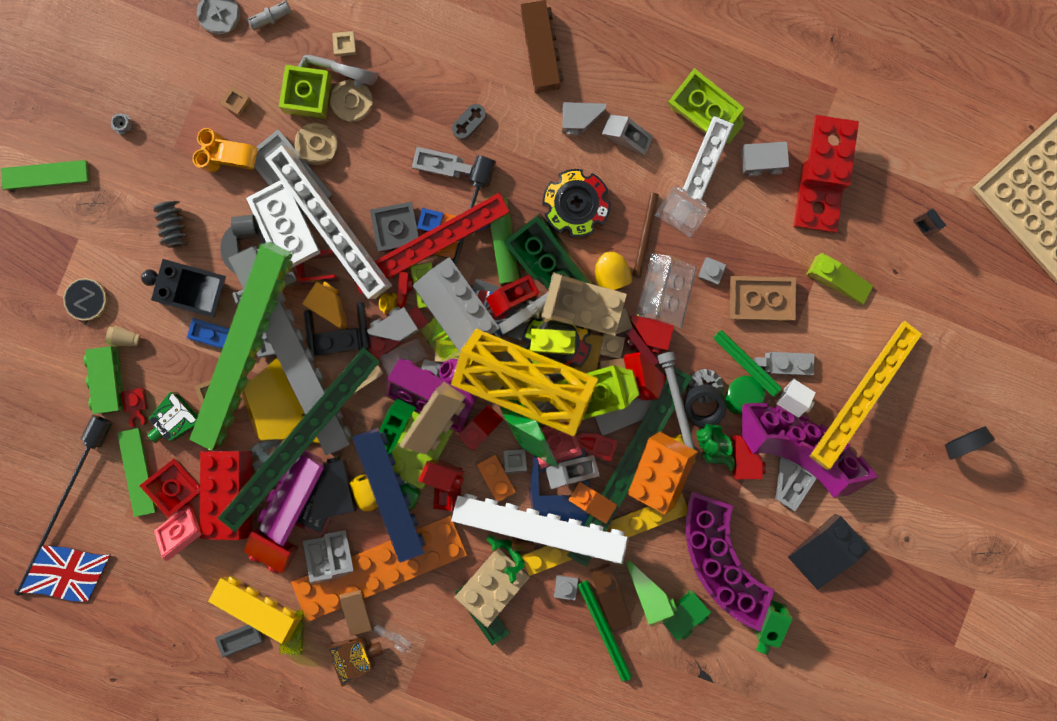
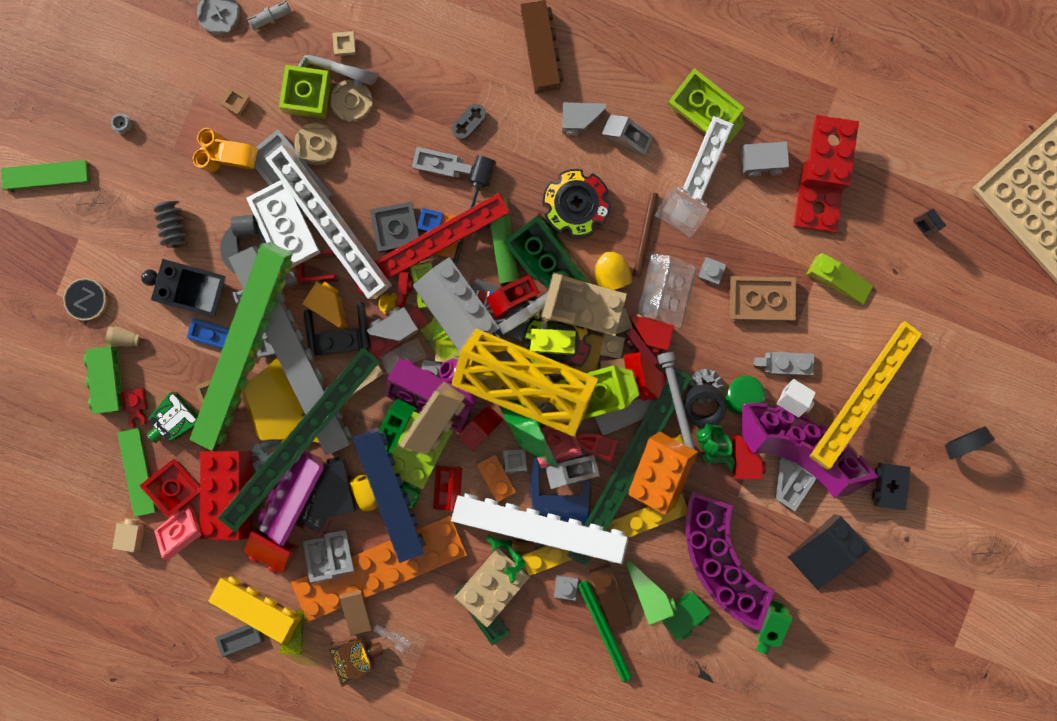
(65, 570): flag -> none
(128, 535): none -> tan brick
(442, 475): red slope -> none
(593, 502): orange slope -> none
(747, 363): green axle -> none
(891, 497): none -> black brick

